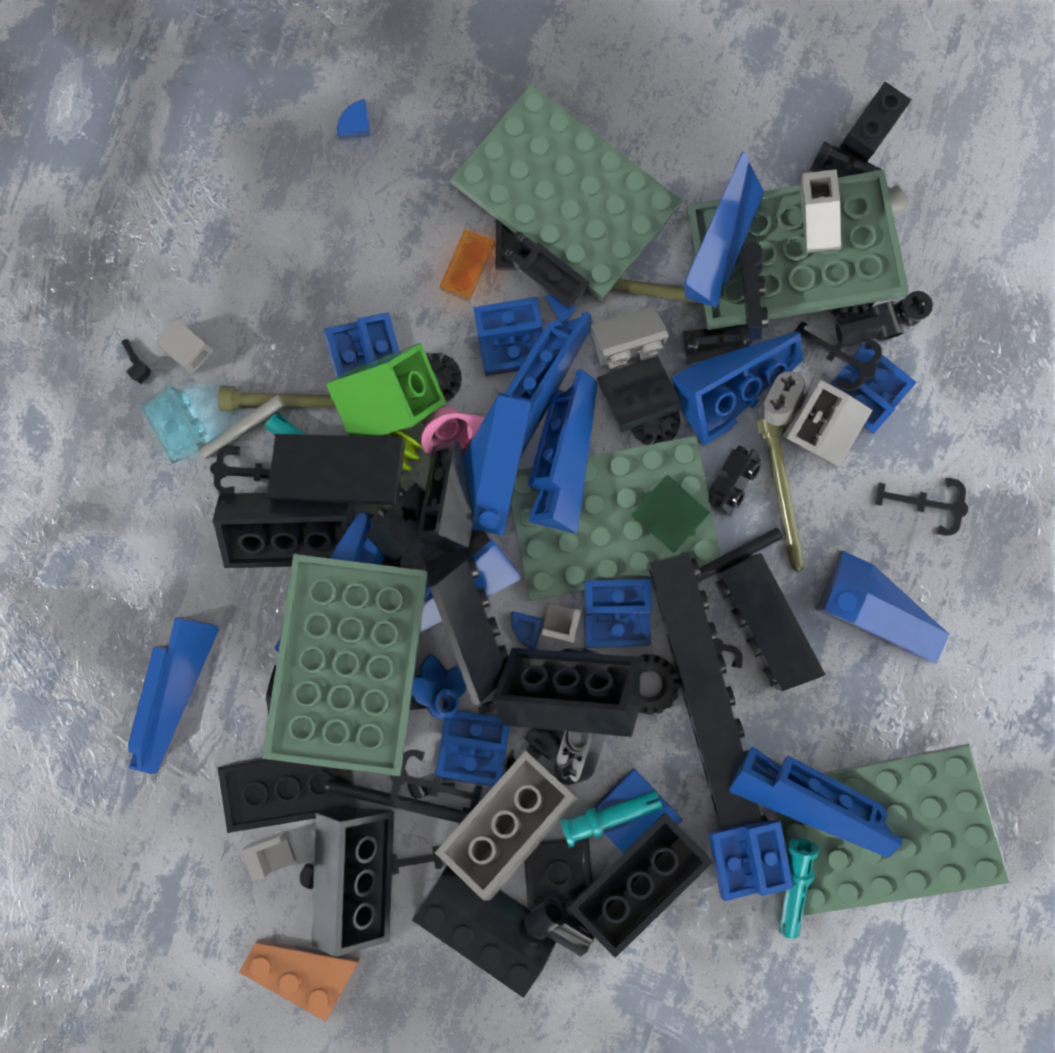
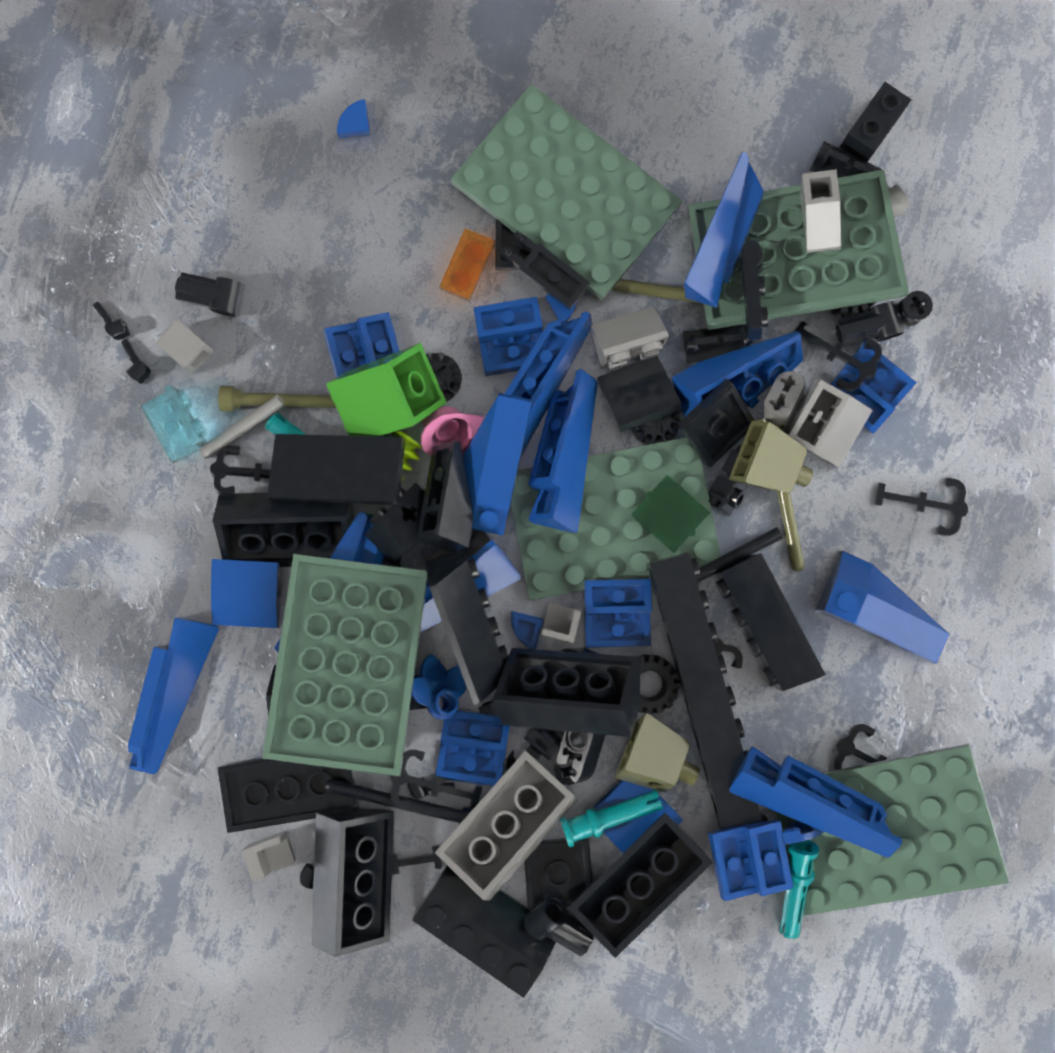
(117, 328): none -> black hand
(218, 295): none -> black piece
(245, 593): none -> blue slope
(299, 975): nougat wing -> none
(656, 757): none -> olive torso
(717, 423): none -> black tile
(771, 459): none -> torso
(799, 832): none -> blue tile
(847, 747): none -> black piece

